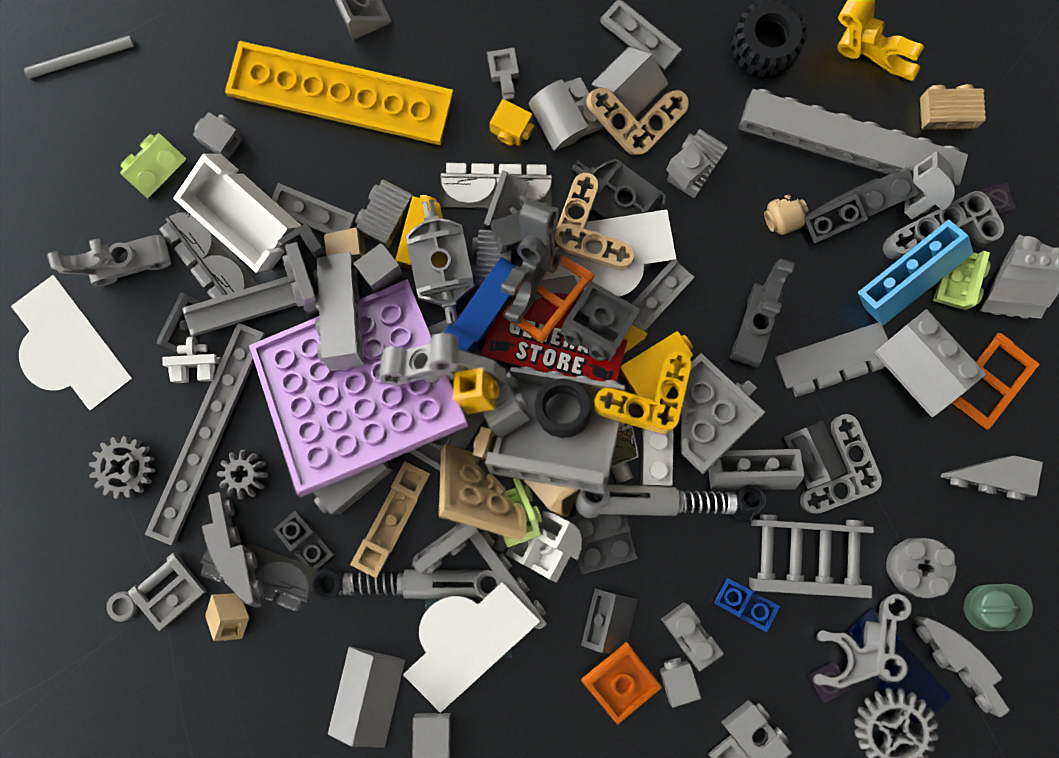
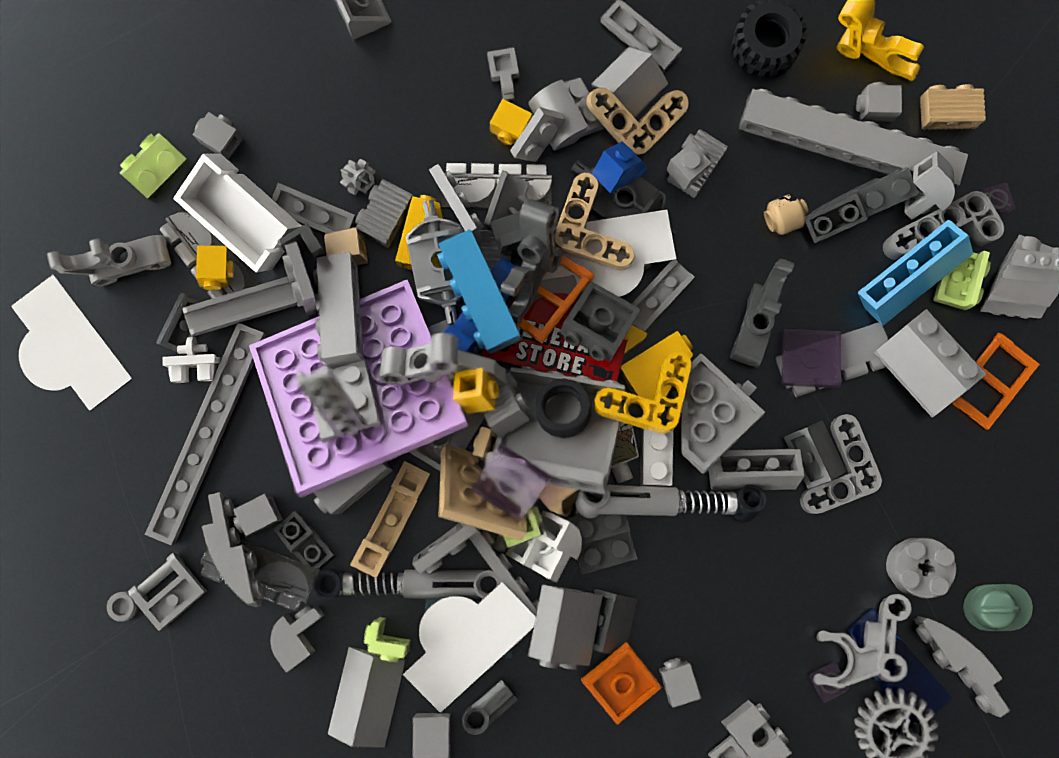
(79, 57): light grey bar -> none
(112, 460): light grey gear -> none
(213, 267): none -> yellow brick
(226, 617): tan panel -> none
(237, 465): light grey gear -> none
(257, 515): none -> light grey brick
(289, 642): none -> light grey brick
(339, 92): yellow plate -> none
(341, 399): none -> light grey bracket
(357, 176): none -> light grey gear
(379, 268): light grey panel -> none
(389, 647): none -> yellowish green bracket
(457, 201): none -> plate
(479, 292): none -> dark azure brick
(491, 705): none -> dark grey piece
(510, 482): none -> clear purple tile
(537, 134): none -> light grey plate
(565, 627): none -> light grey brick
(618, 167): none -> blue slope
(685, 623): light grey brick -> none
(747, 605): blue slope -> none
(795, 581): light grey fence -> none
(811, 358): none -> clear purple tile
(880, 102): none -> light grey brick
(1008, 474): light grey slope -> none

